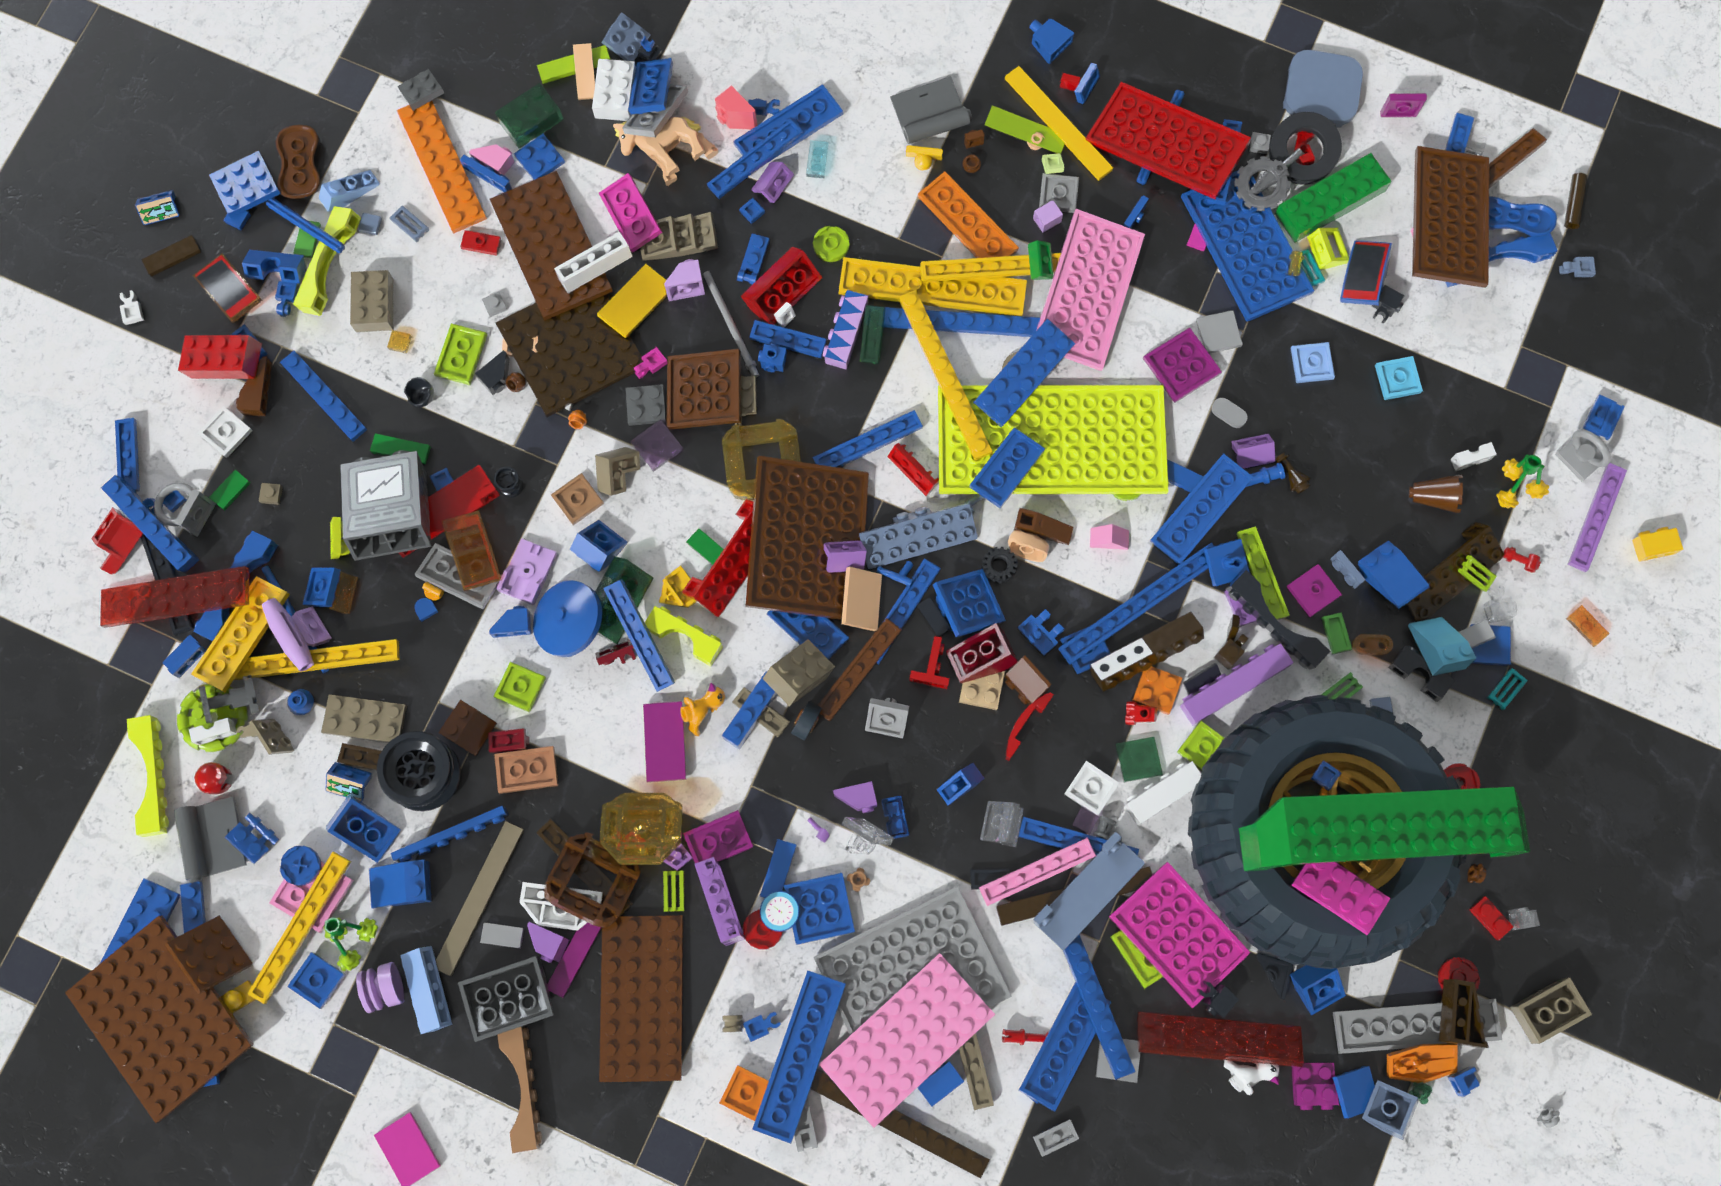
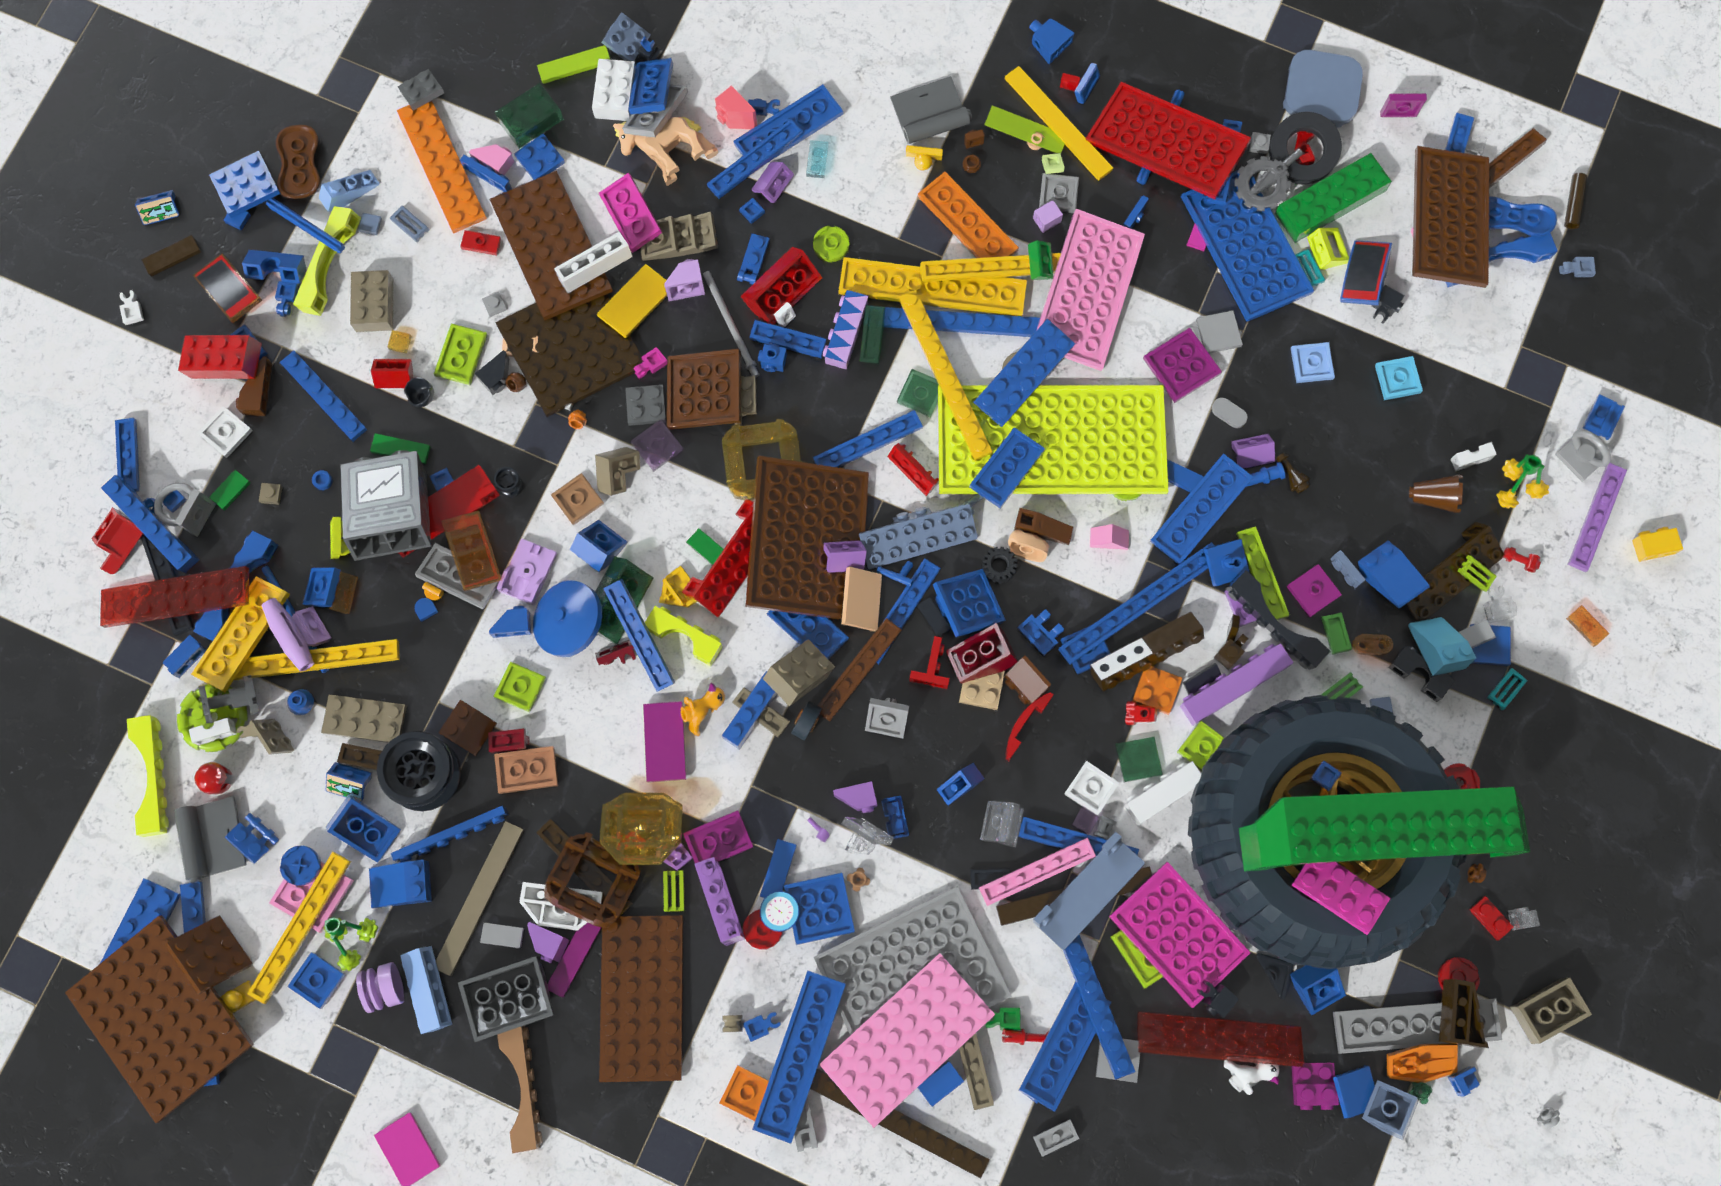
(306, 243): bright green tile -> none
(322, 480): none -> blue tile
(391, 372): none -> red brick
(584, 71): light nougat tile -> none
(919, 393): none -> clear green tile
(1007, 1019): none -> green plate
(1295, 263): clear yellow pin -> none

